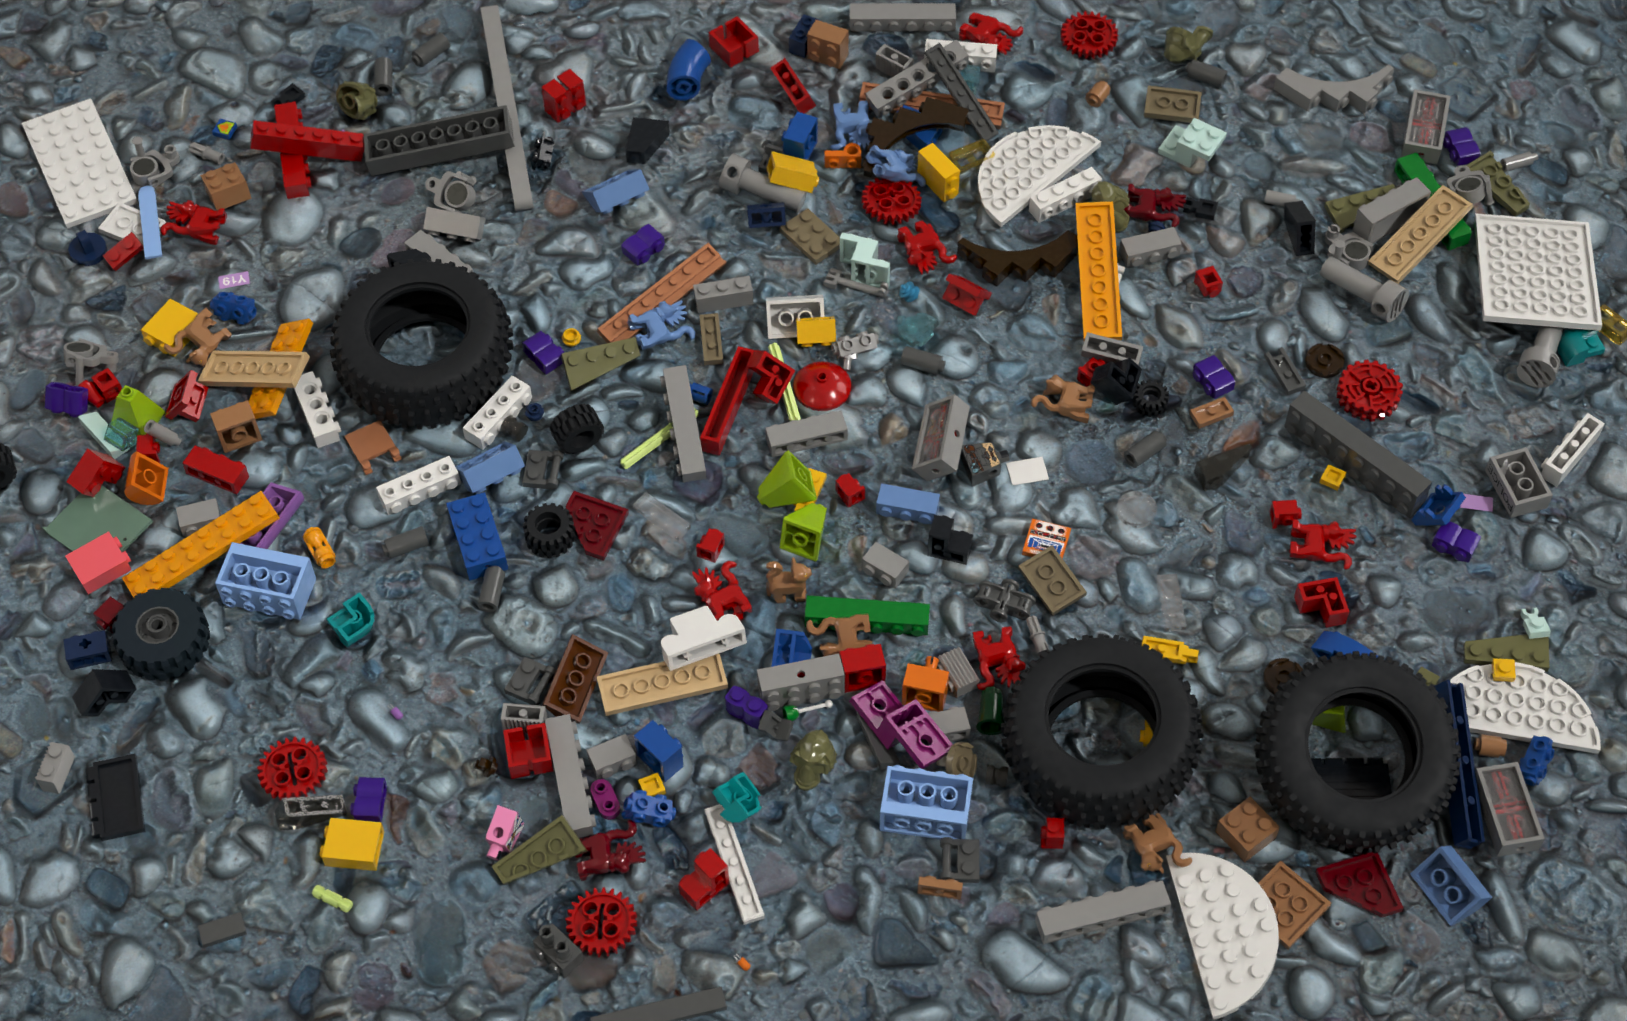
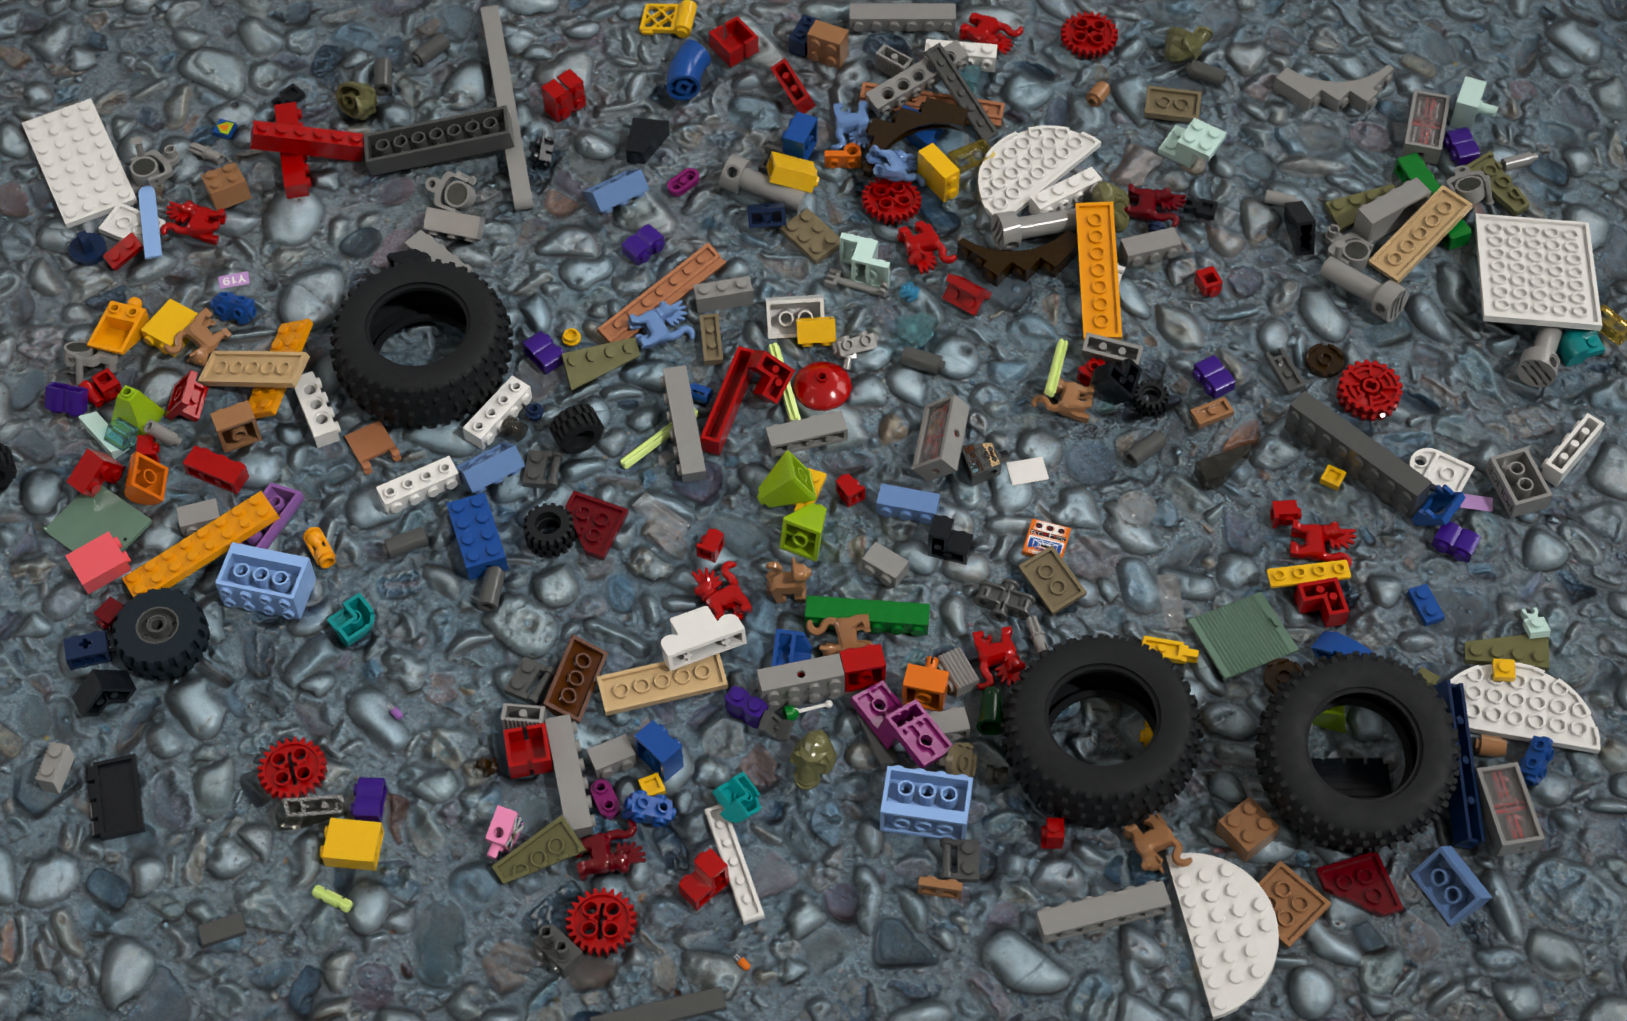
(119, 327): none -> light orange slope
(681, 19): none -> yellow piece
(681, 184): none -> magenta plate
(1010, 229): none -> light grey piece
(1056, 368): none -> yellowish green axle
(1242, 635): none -> sand green door
(1308, 572): none -> yellow bracket
(1425, 605): none -> blue plate
(1442, 469): none -> white plate
(1470, 104): none -> light aqua brick

